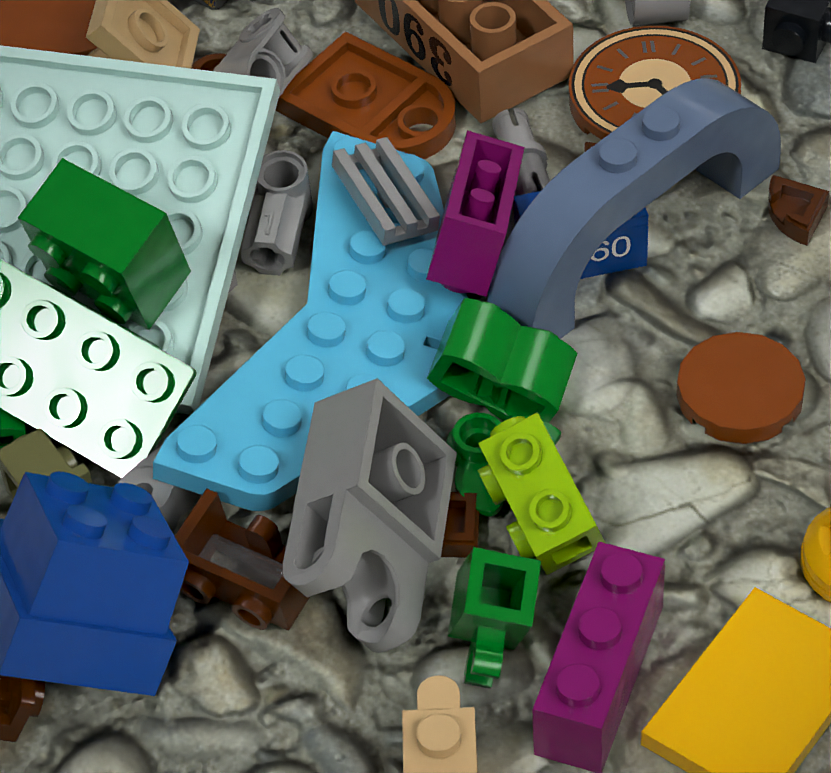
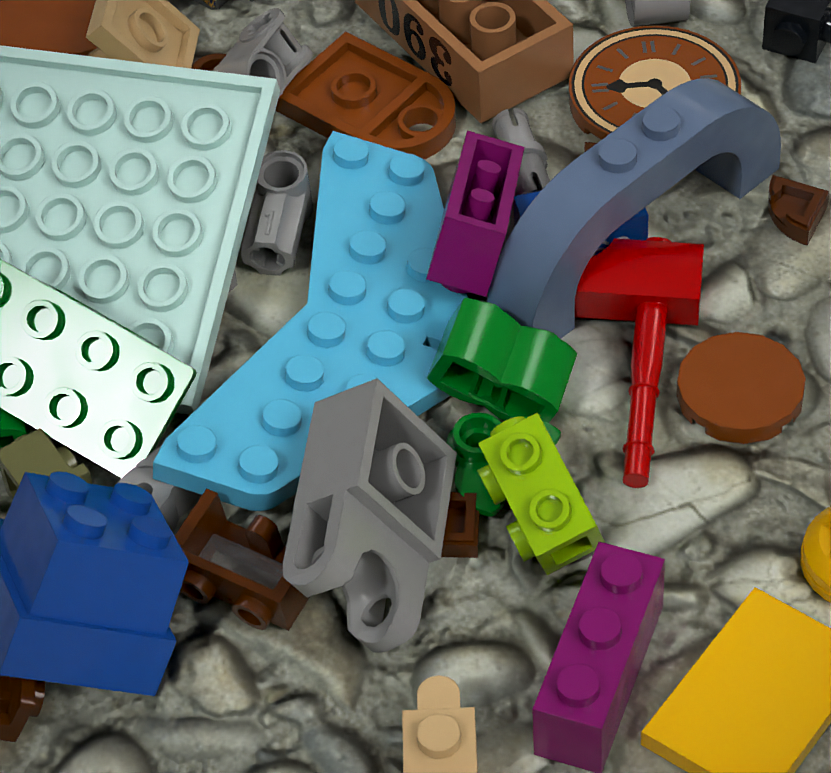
(104, 245): green brick -> none
(395, 188): light grey tile -> none
(492, 609): green brick -> none
(653, 286): none -> red piece

